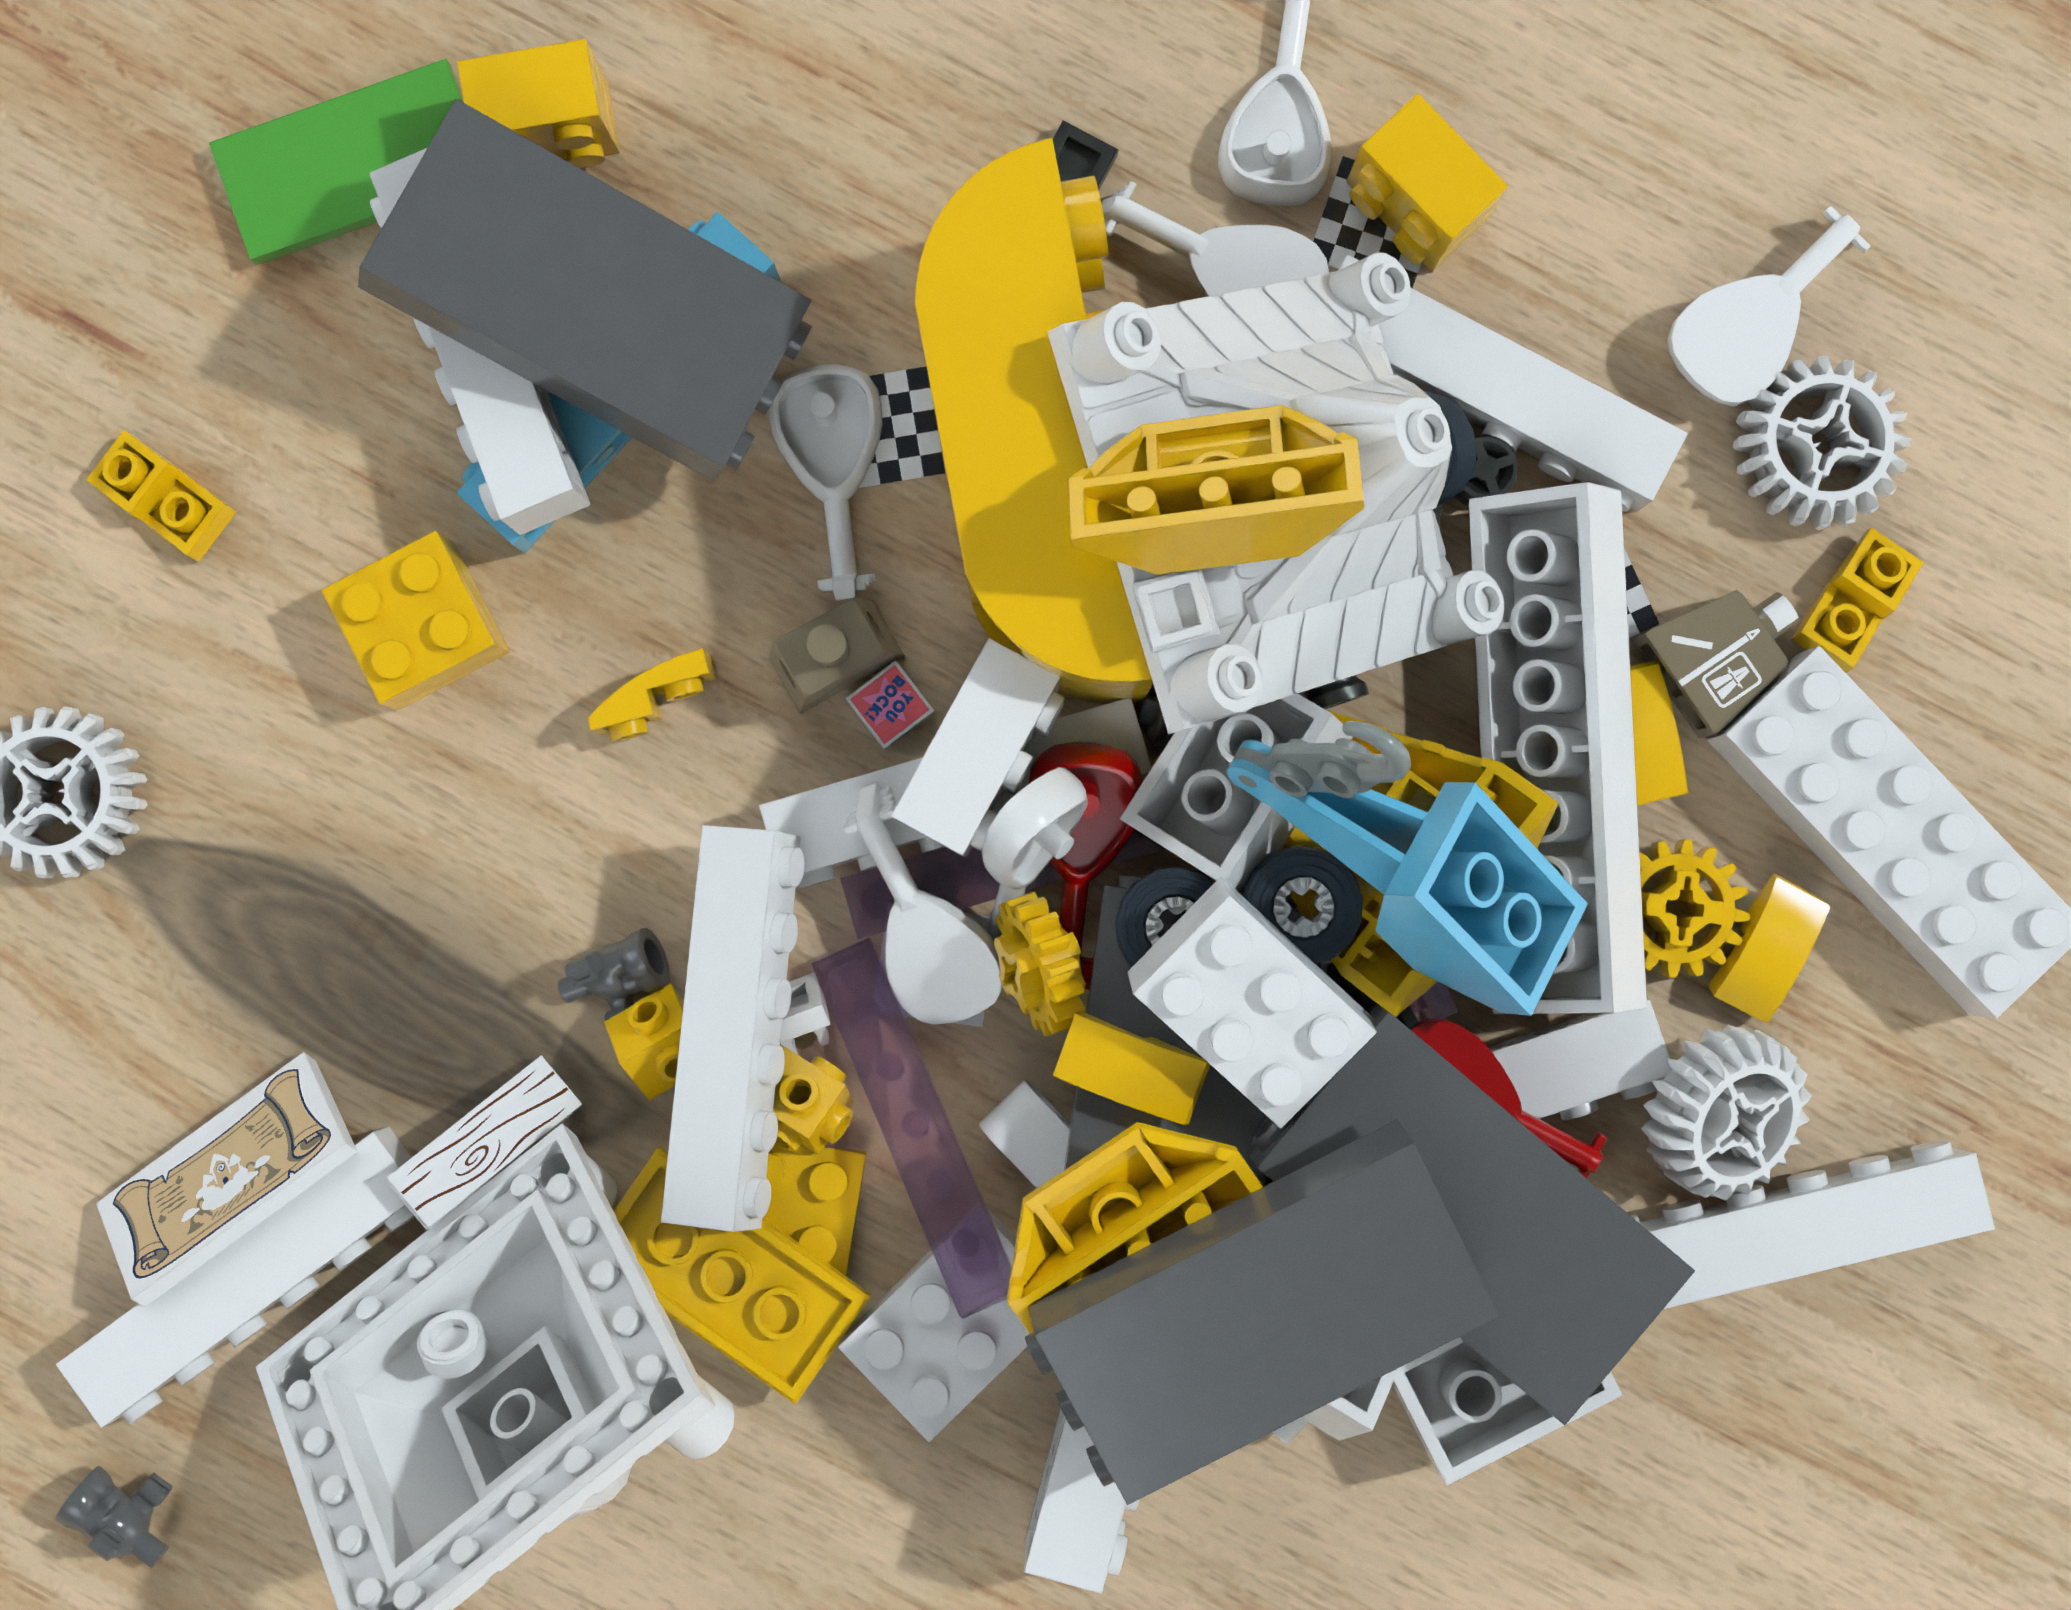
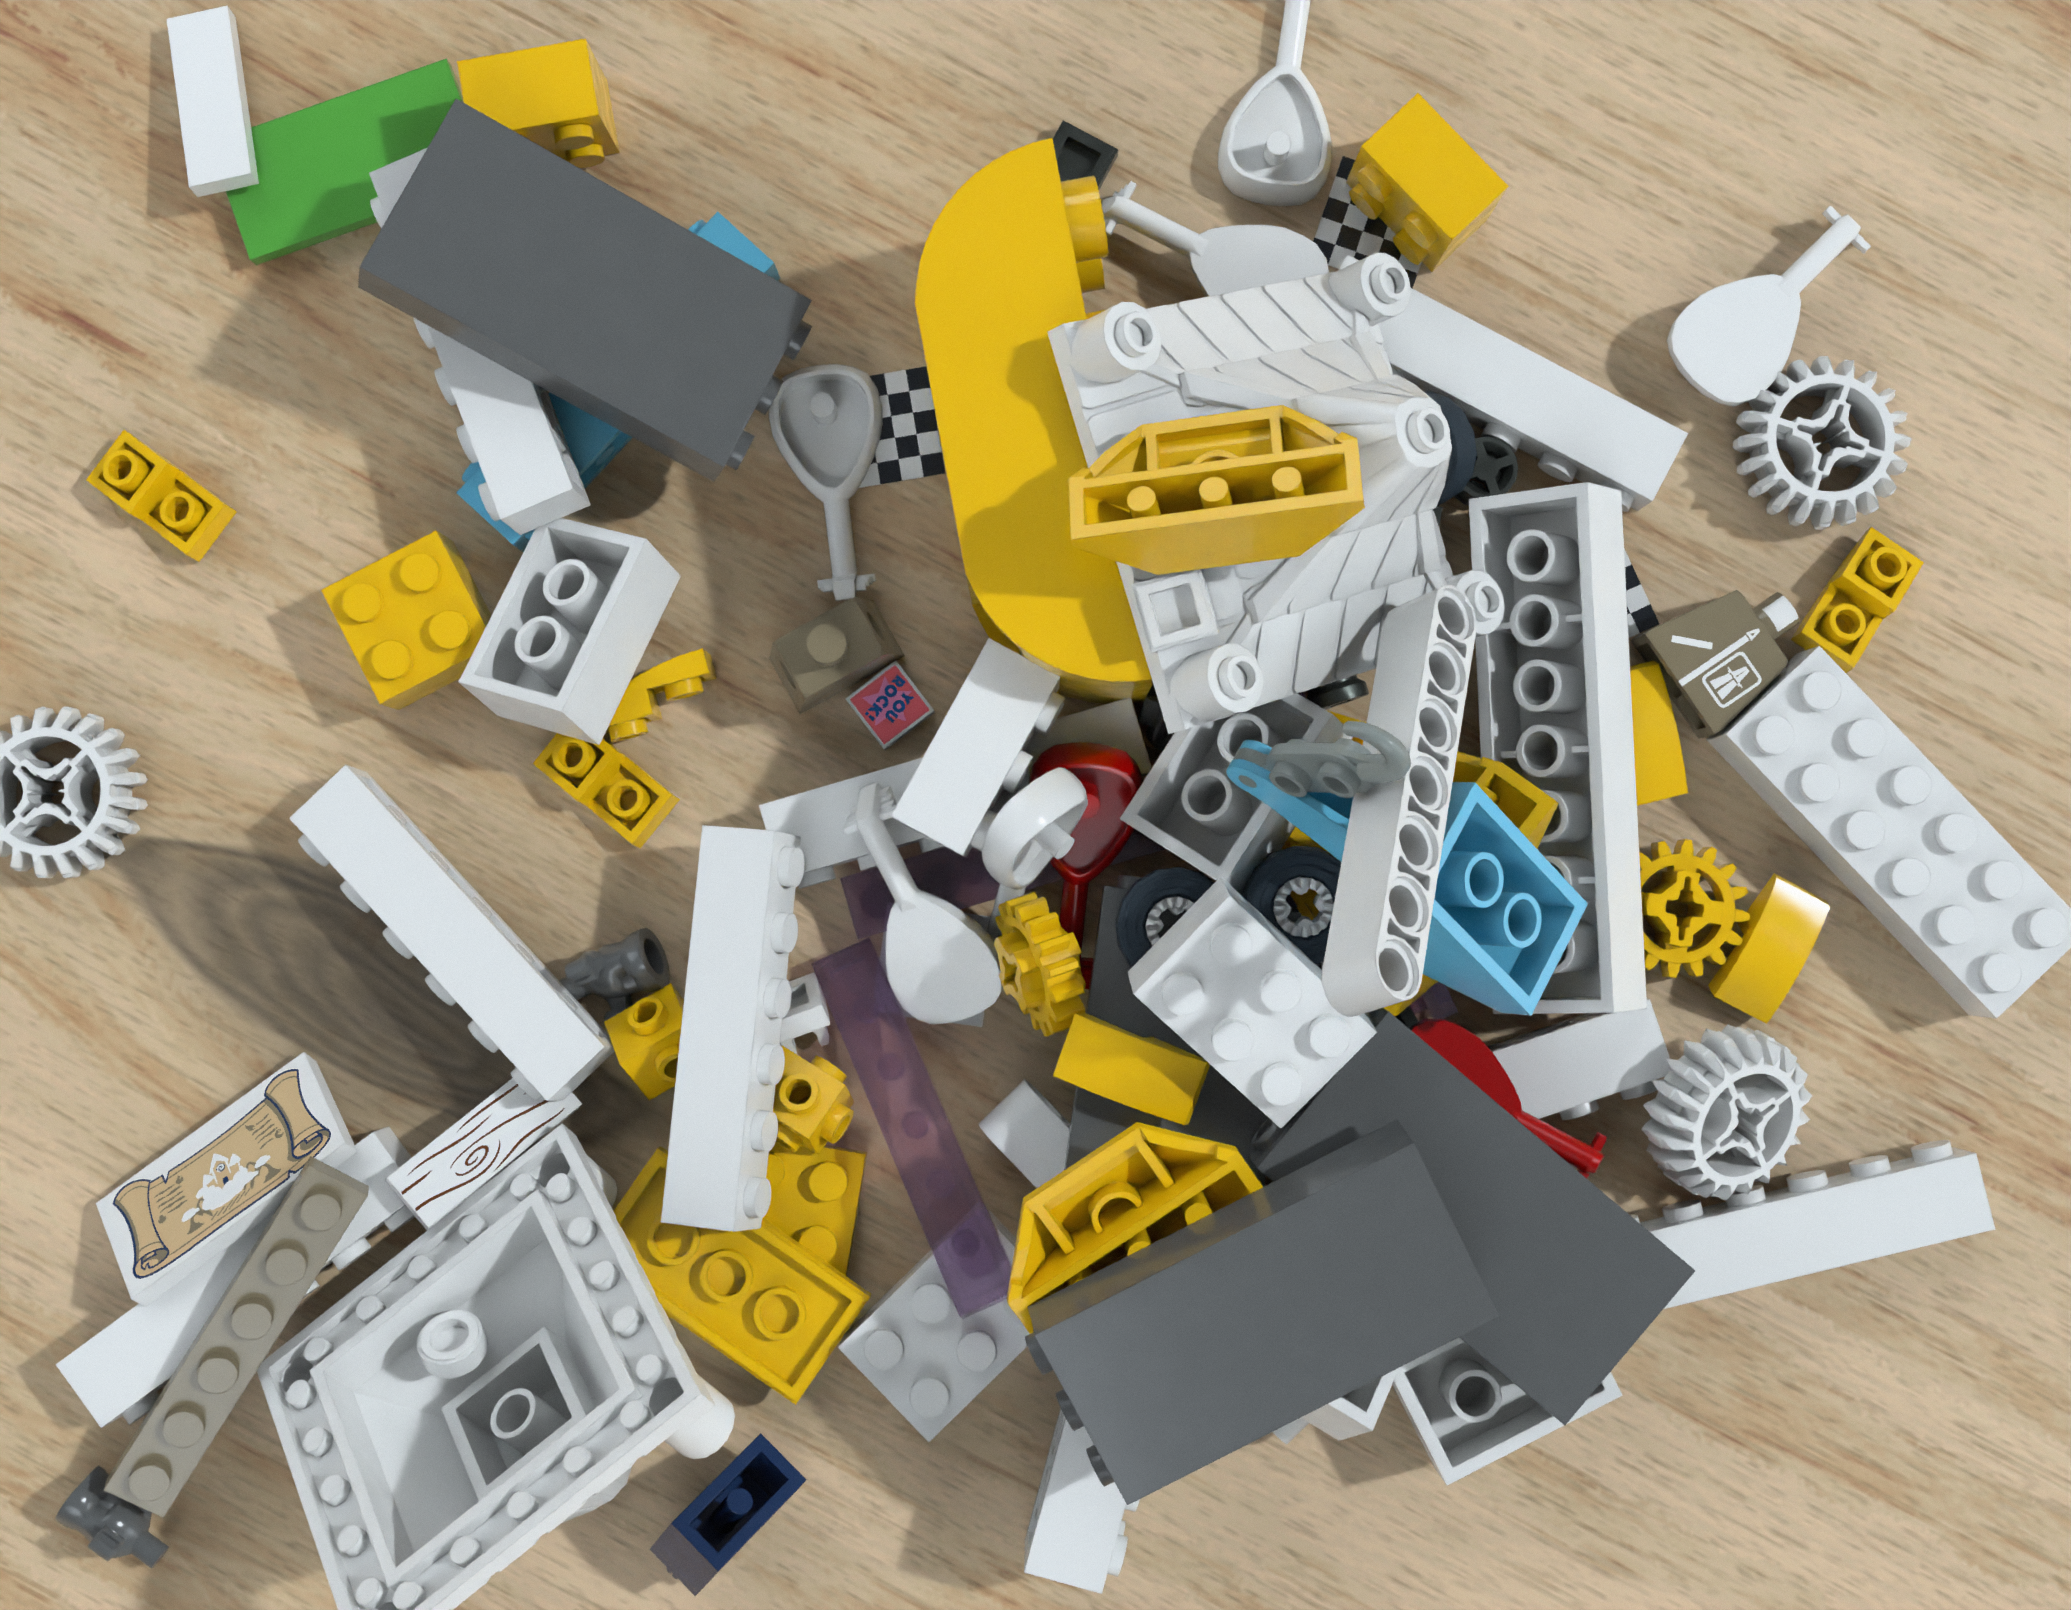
(212, 101): none -> white tile
(236, 1337): none -> dark tan plate
(453, 934): none -> white brick
(570, 628): none -> white brick
(608, 785): none -> yellow slope
(727, 1514): none -> dark blue hinge
(1399, 826): none -> white beam

